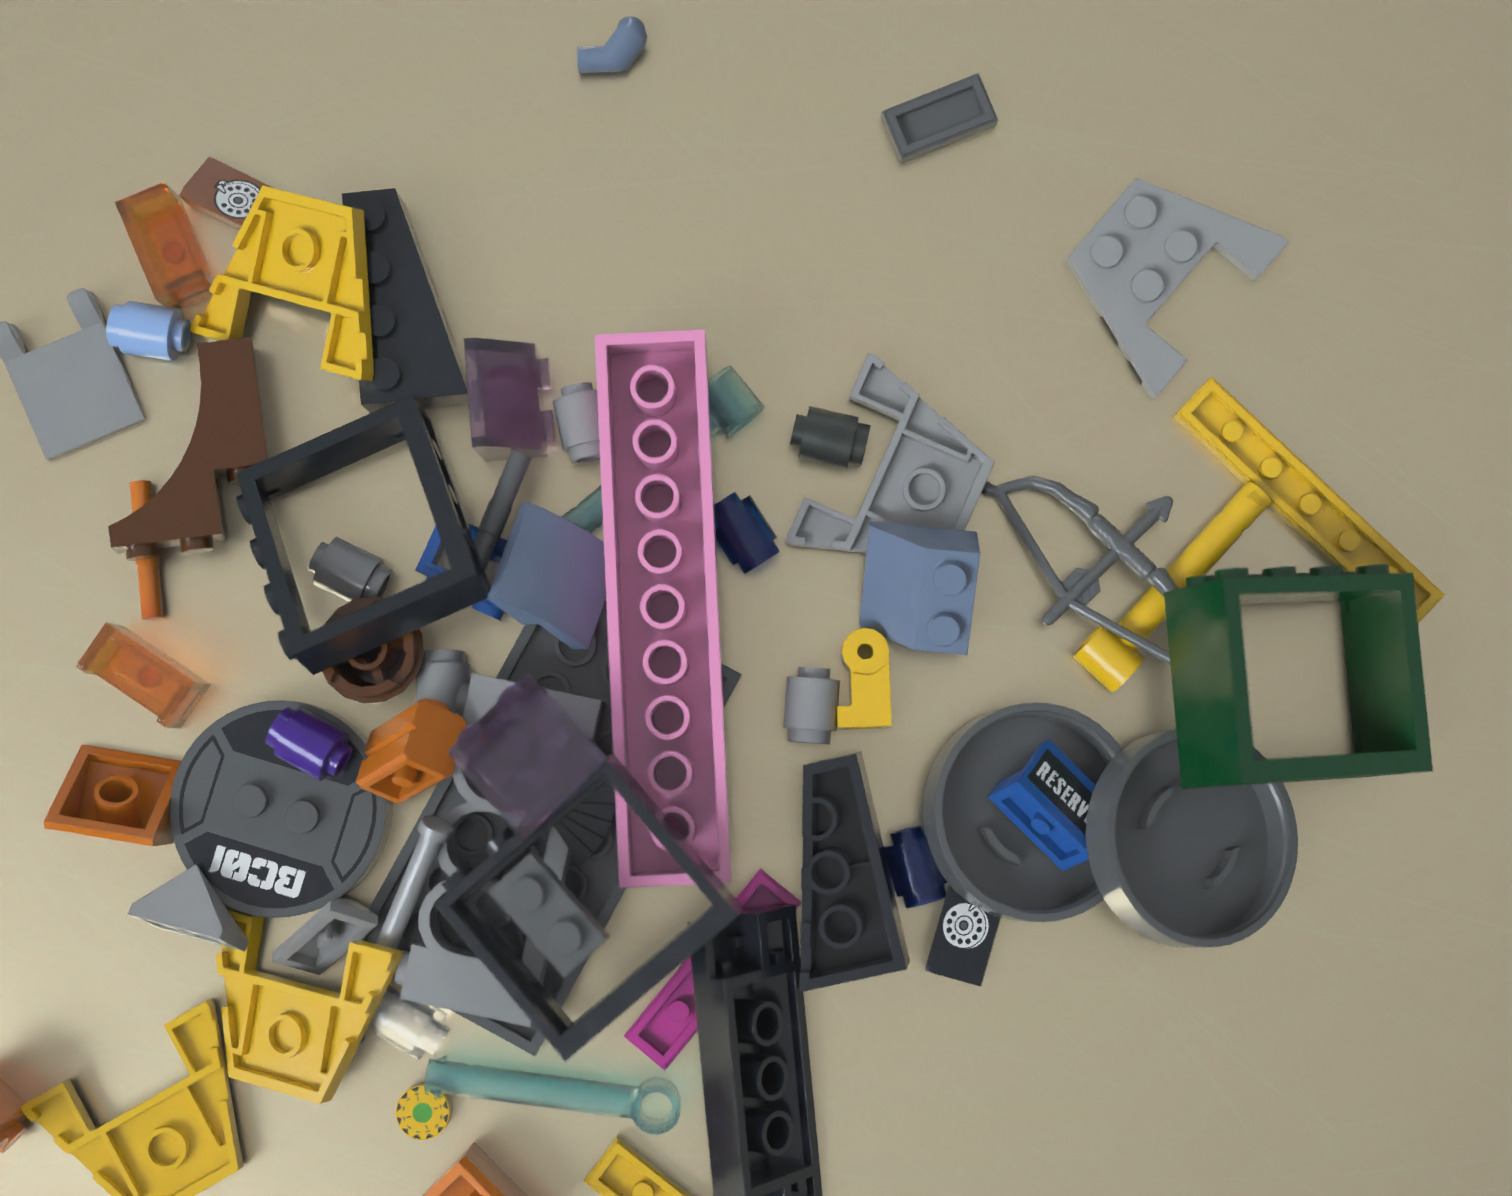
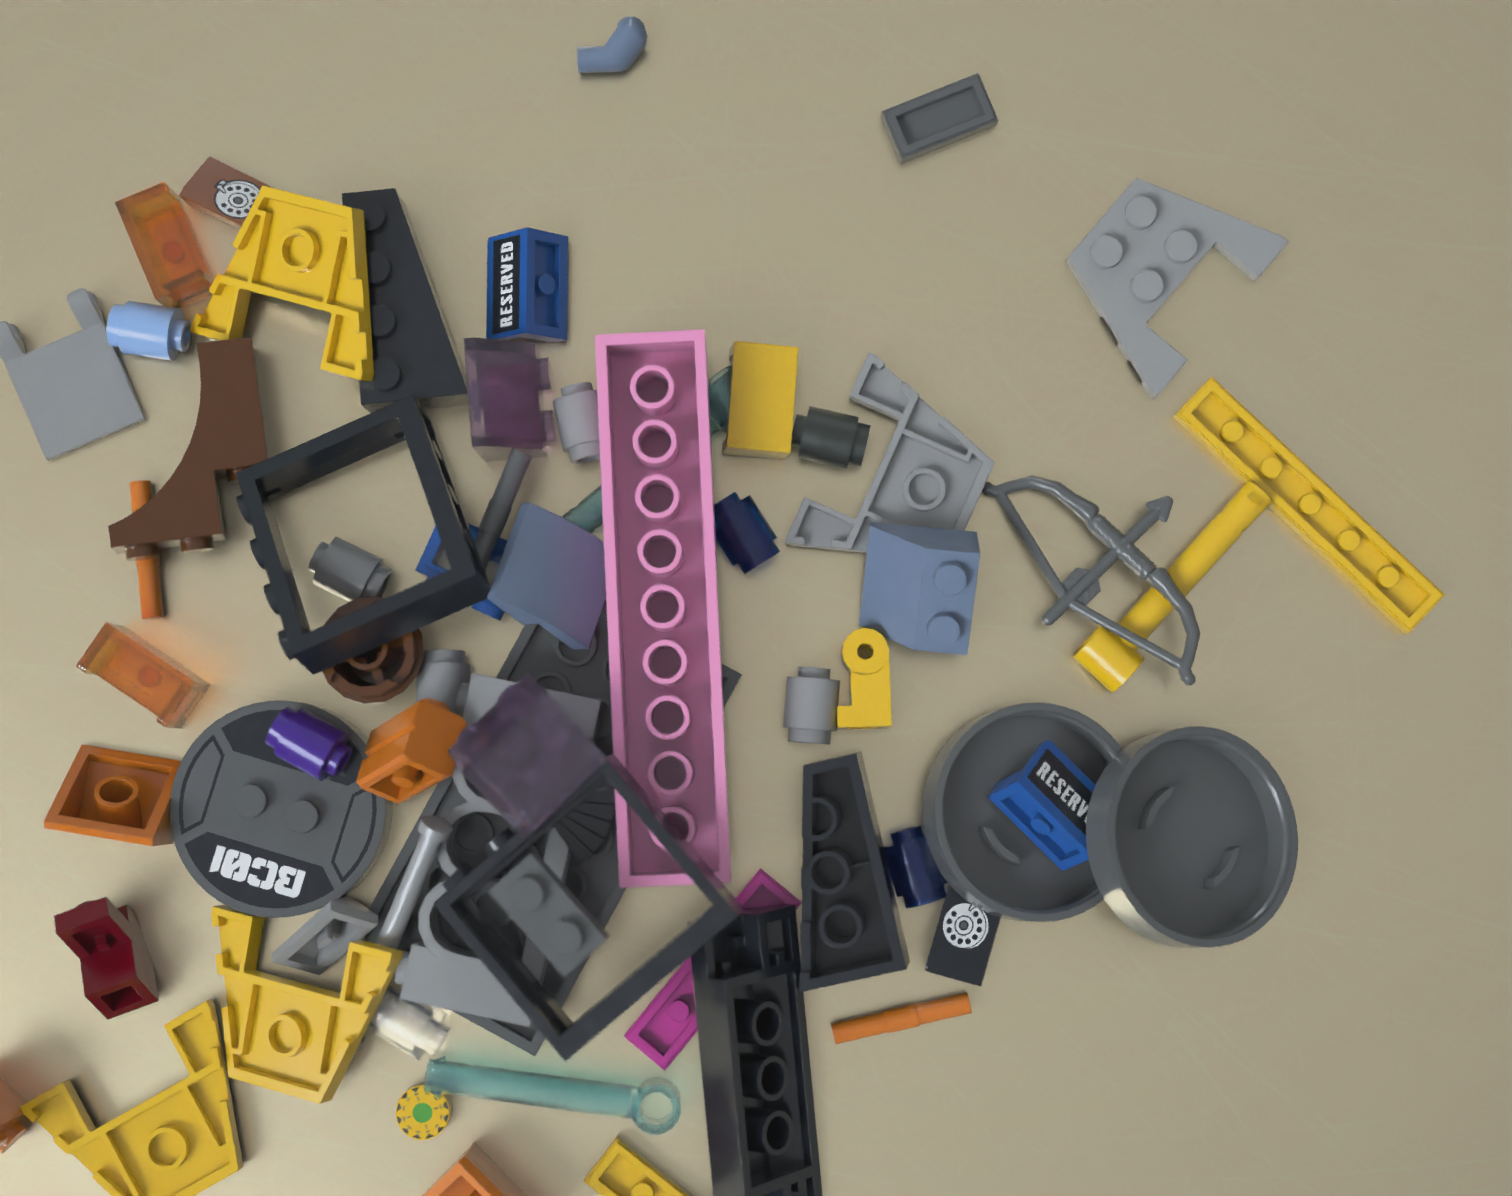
(112, 956): none -> dark red brick
(191, 909): light grey slope -> none
(527, 285): none -> blue panel
(761, 400): none -> yellow panel
(901, 1018): none -> orange piece
(1380, 667): dark green window -> none

